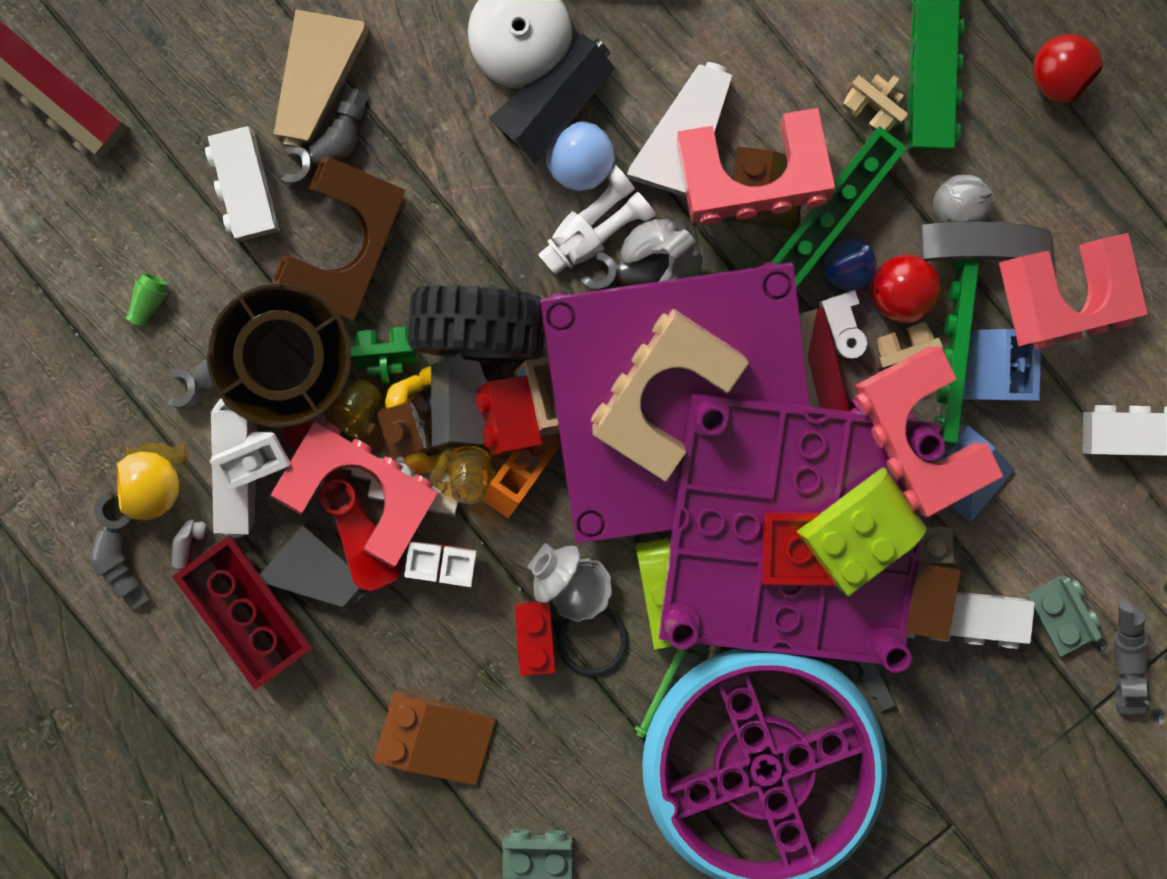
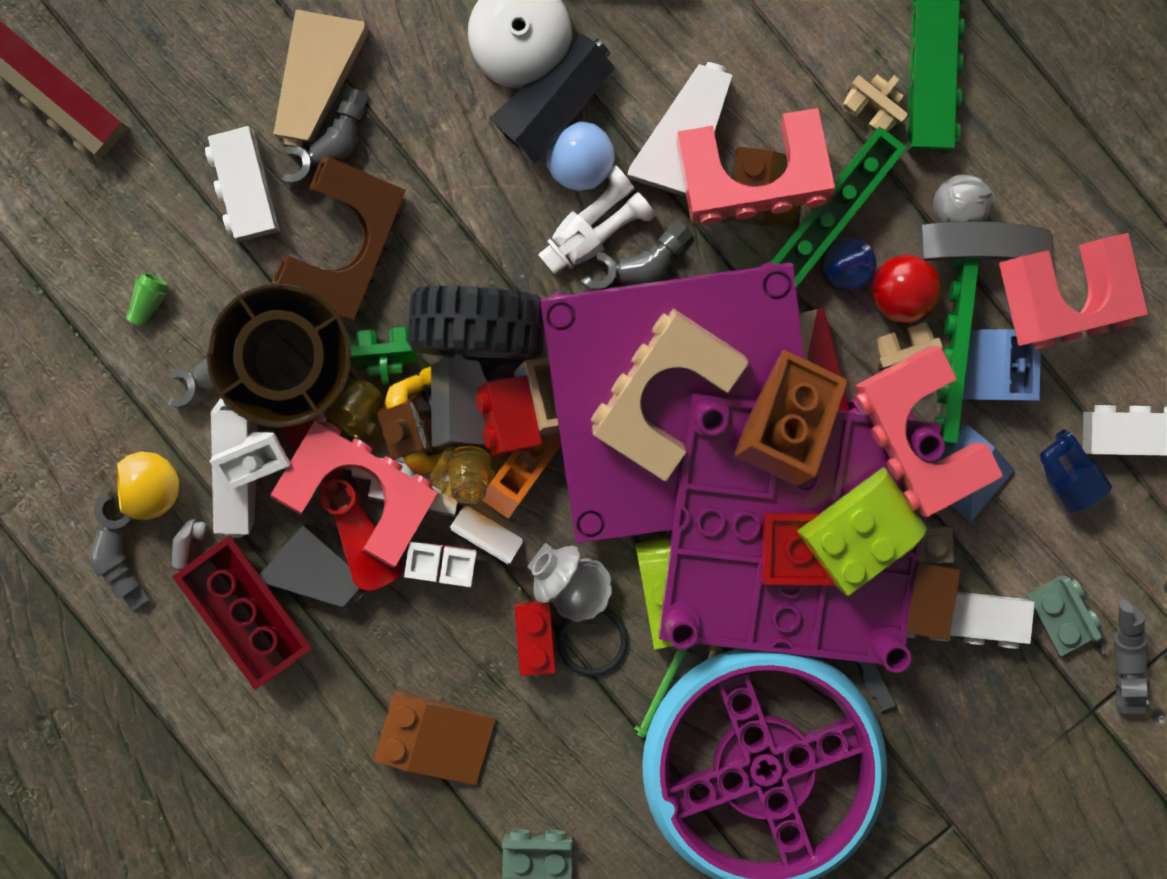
(172, 453): clear yellow piece -> none
(486, 534): none -> white slope
(663, 238): light grey animal -> none
(792, 419): none -> dark orange slope
(846, 337): white leg -> none
(1066, 67): red helmet -> none
(1081, 485): none -> clear blue piece

